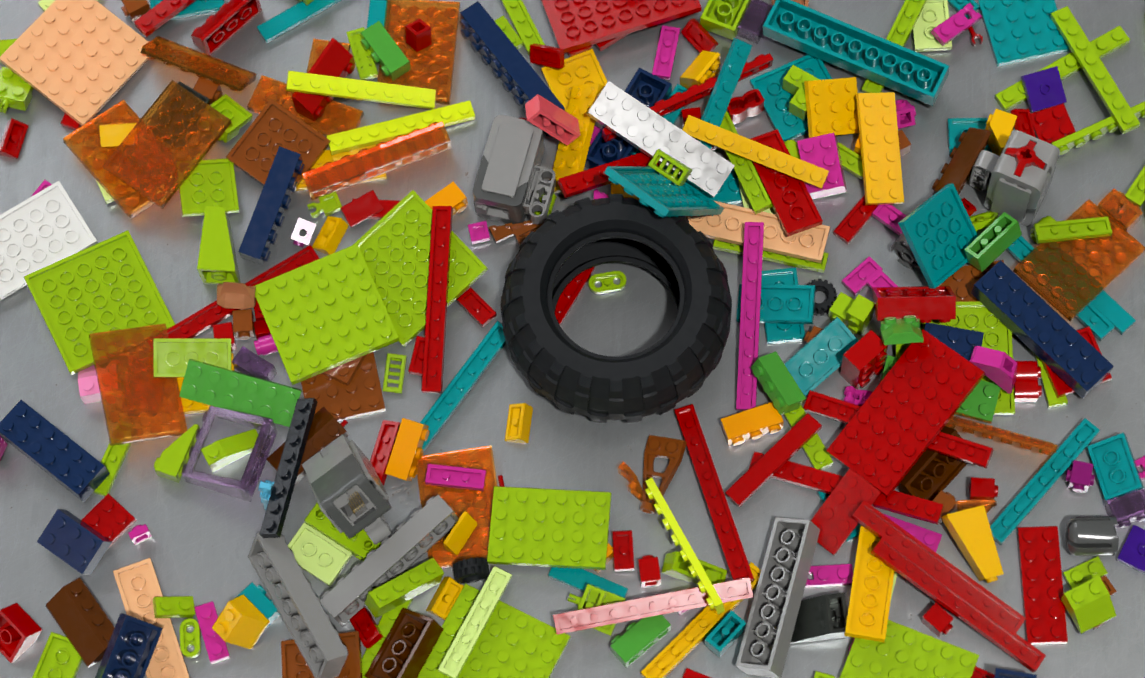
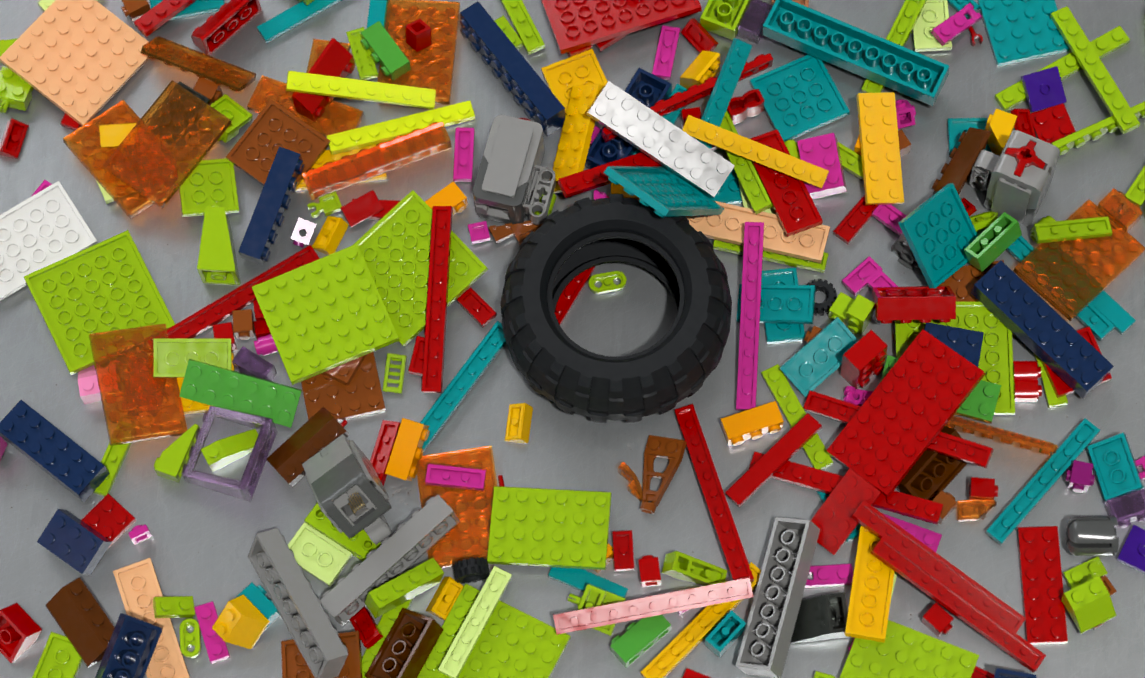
(236, 295): nougat slope -> none
(265, 491): medium azure hinge -> none
(288, 468): black plate -> none
(460, 533): yellow slope -> none
(463, 155): none -> dark pink plate
(547, 55): red plate -> none
(552, 119): coral brick -> none
(673, 162): lime slope -> none
(686, 550): neon yellow plate -> none
(778, 383): bright green brick -> none
(794, 84): lime brick -> none
(832, 106): yellow plate -> none
(901, 330): bright green slope -> none
(975, 540): yellow slope -> none
(997, 366): dark pink slope -> none

